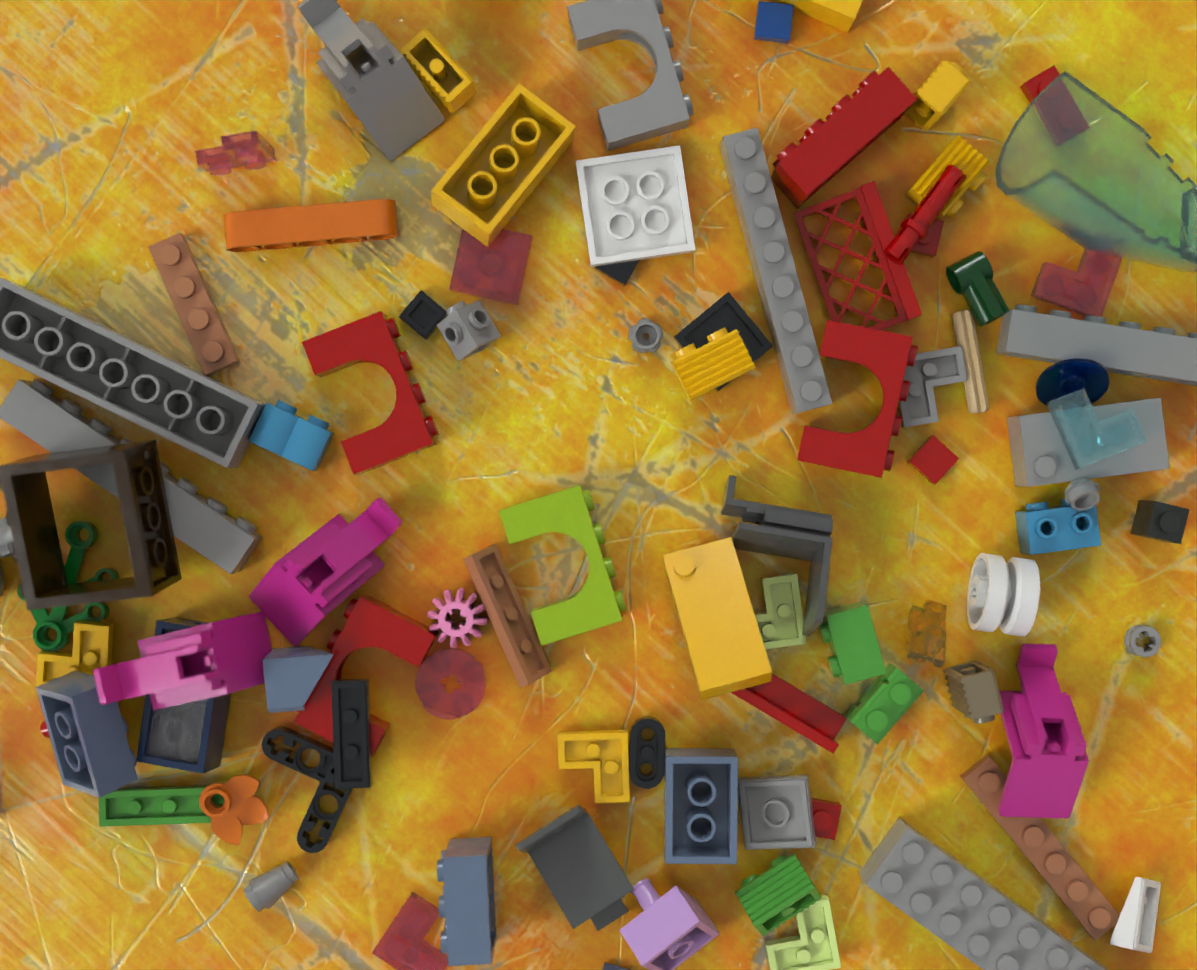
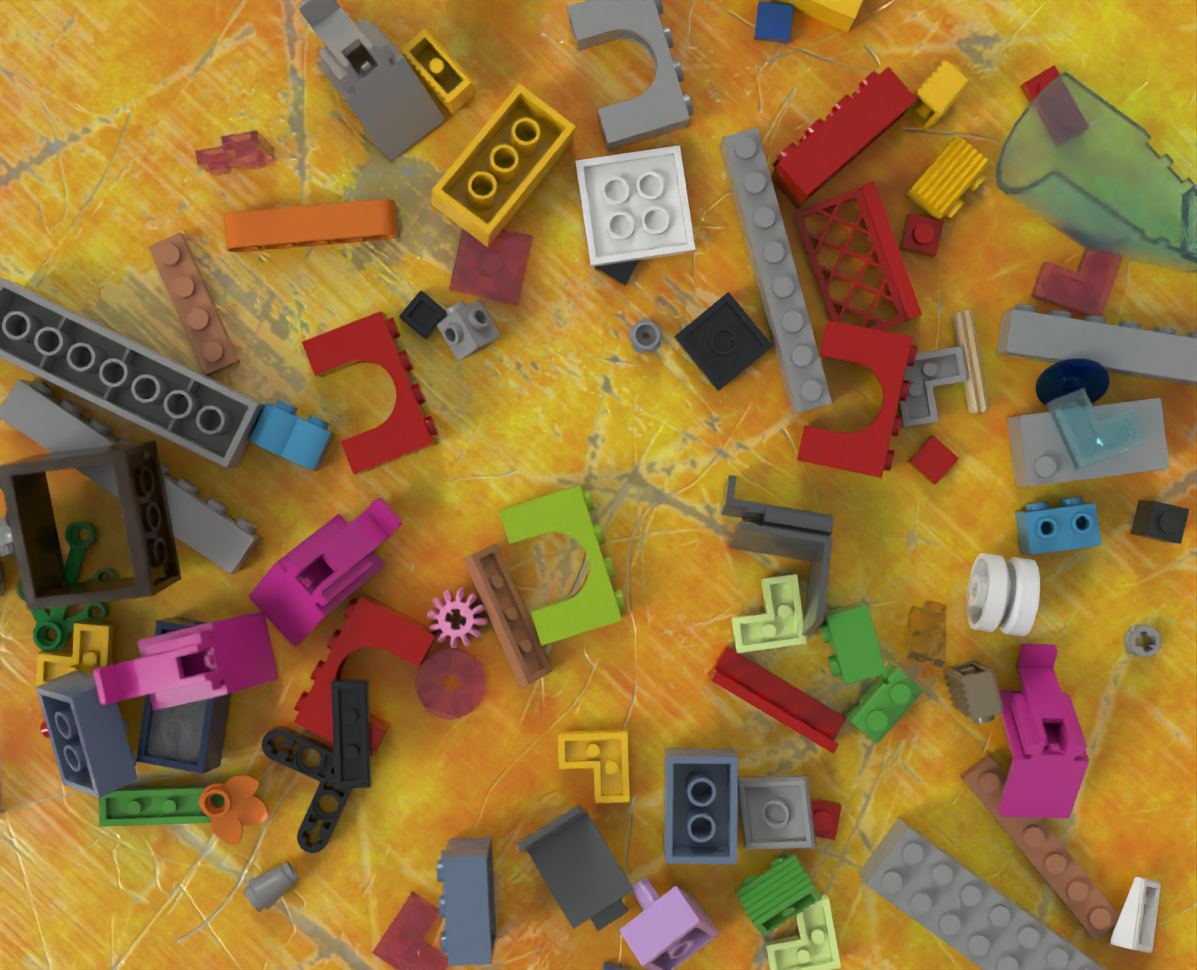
(292, 676): sand blue slope -> none
(647, 751): black plate -> none
(712, 363): yellow brick -> none
(717, 618): yellow brick -> none
(916, 226): red pin -> none
(973, 280): dark green piece -> none
(1082, 494): light grey plate -> none

